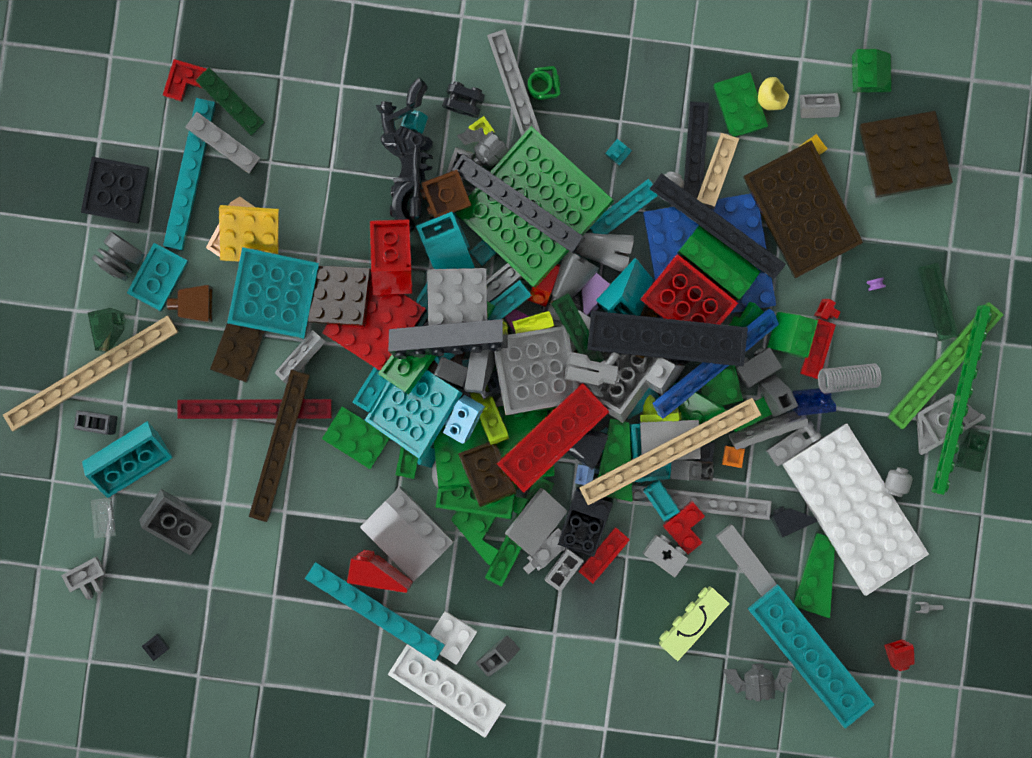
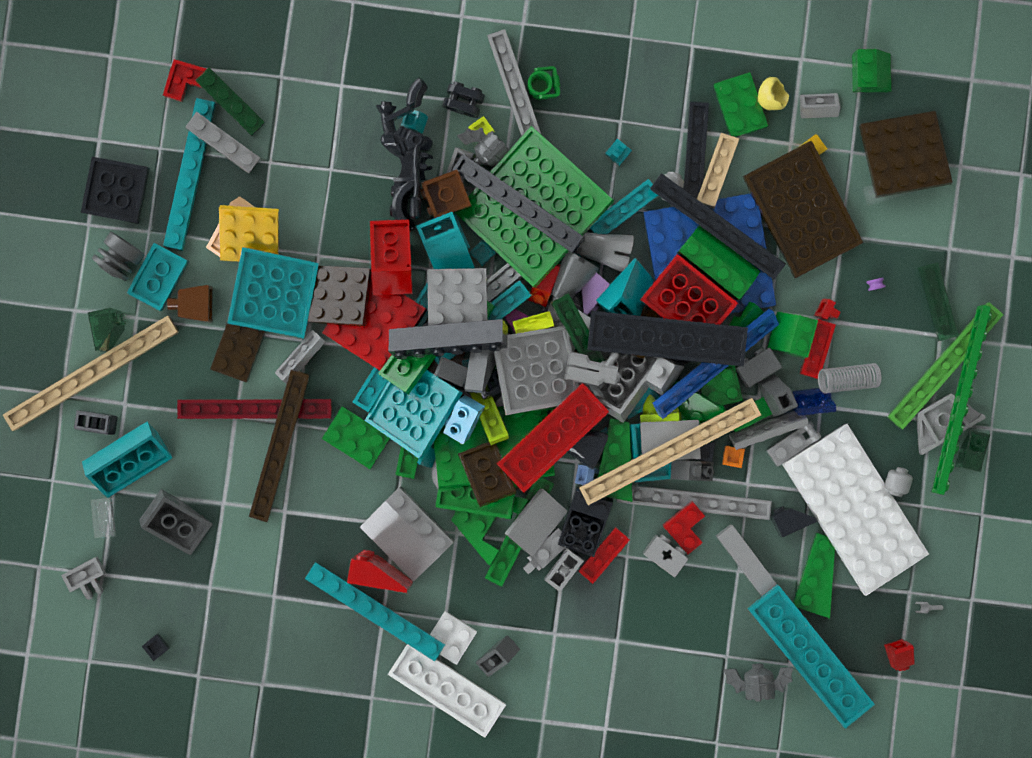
(661, 500): teal tile -> none
(693, 623): yellowish green brick -> none

